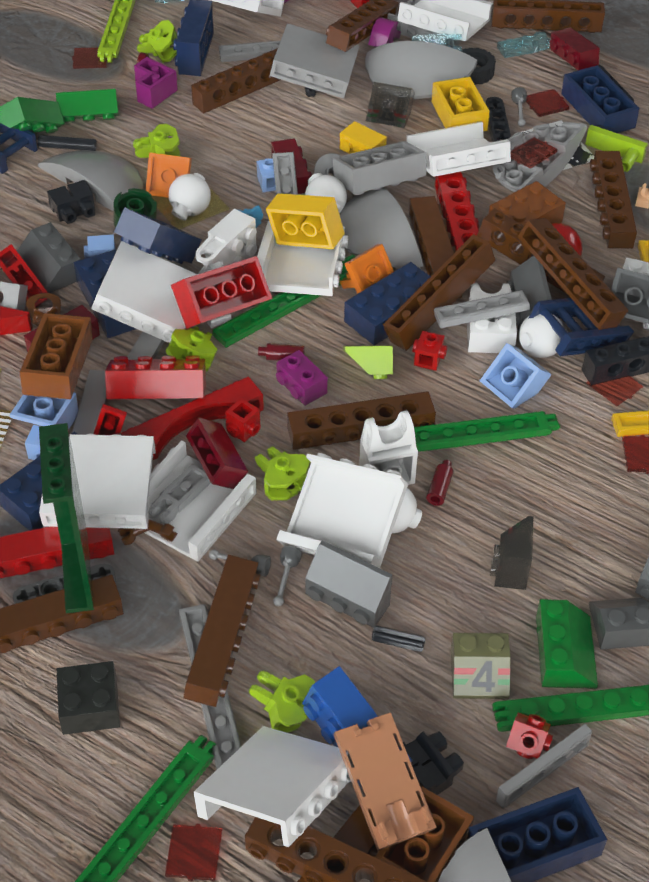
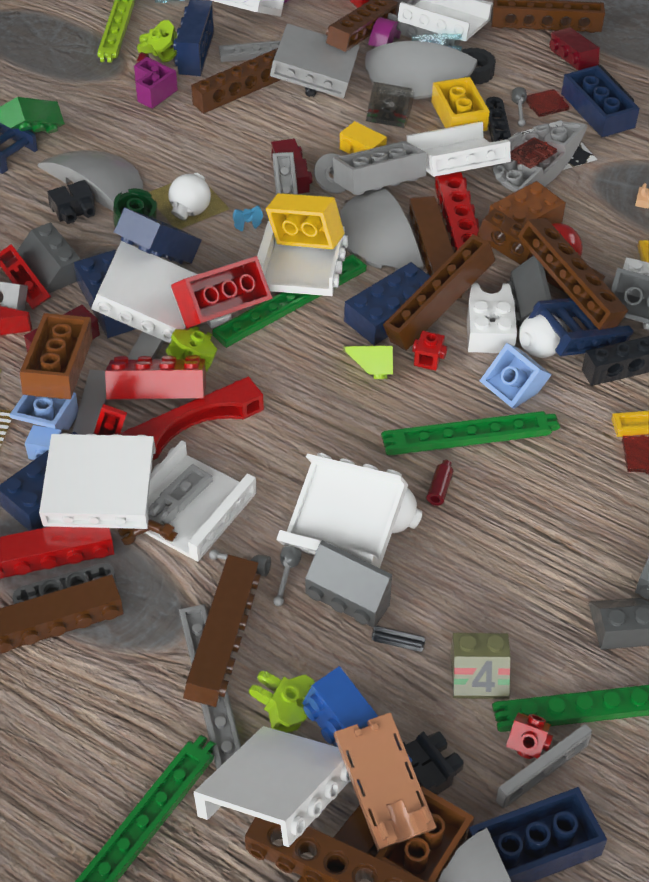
(37, 313): reddish brown hair -> none
(62, 489): dark green panel -> none
(67, 143): black axle -> none
(87, 58): clear red piece -> none
(87, 697): pearl dark grey brick -> none
(88, 105): green slope -> none
(99, 245): light blue brick -> none
(158, 142): lime hinge -> none
(163, 171): orange bracket -> none
(194, 852): clear red piece -> none
(216, 453): dark red brick -> none
(228, 241): white brick -> none
(243, 420): red brick -> none
(265, 175): light blue brick -> none
(279, 351): dark red cylinder -> none
(282, 472): lime hinge -> none
(301, 378): magenta brick -> none
(327, 187): white brick -> none
(346, 421): reddish brown brick -> none
(367, 269): orange bracket -> none
(390, 446): white brick -> none
(481, 309): light grey tile -> none
(513, 556): clear smoke slope -> none
(524, 45): clear light blue hinge -> none
(565, 646): green slope -> none
(605, 140): lime piece -> none
(613, 200): reddish brown brick -> none
(617, 389): clear red piece -> none

